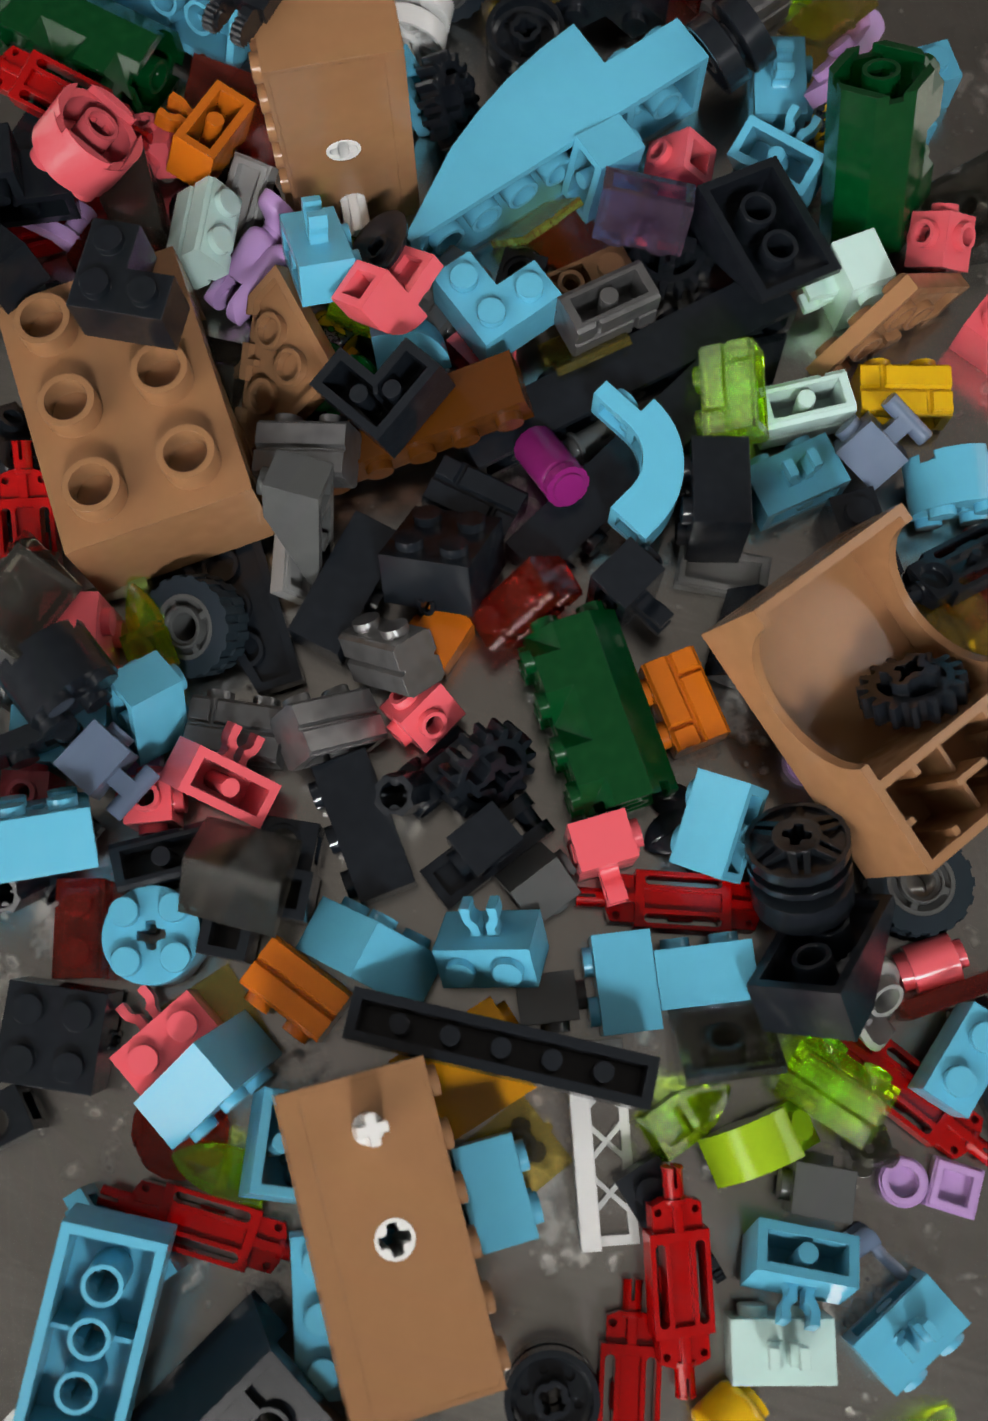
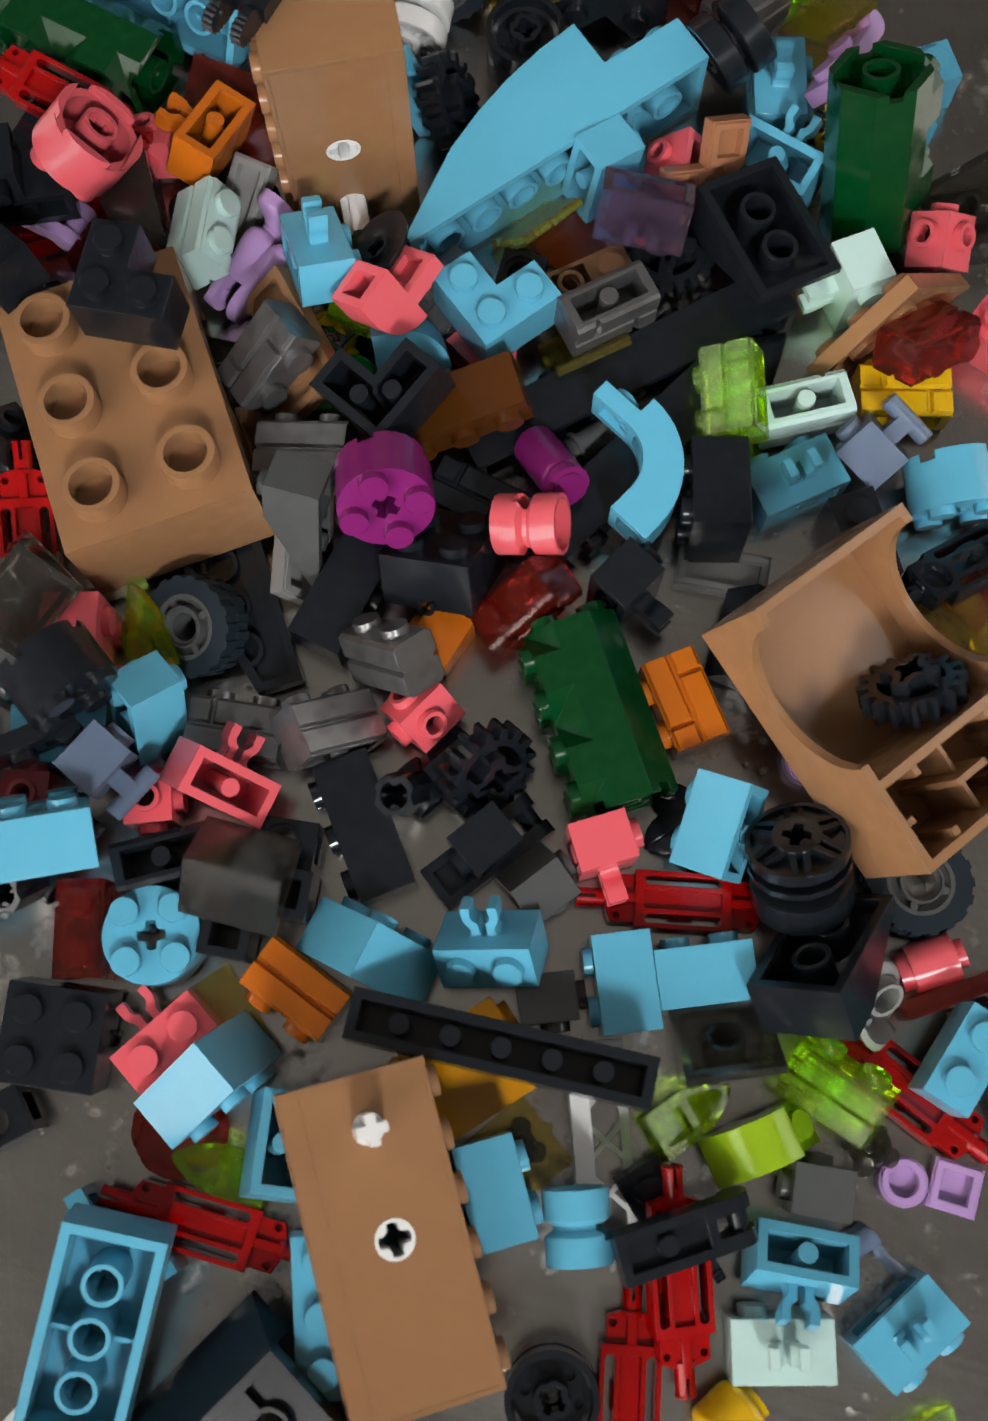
(269, 356): none -> flat silver brick
(384, 489): none -> magenta brick
(526, 523): none -> coral wheel
(577, 1231): none -> medium azure wheel
(682, 1237): none -> black plate
(721, 150): none -> nougat tile
(926, 343): none -> clear red brick

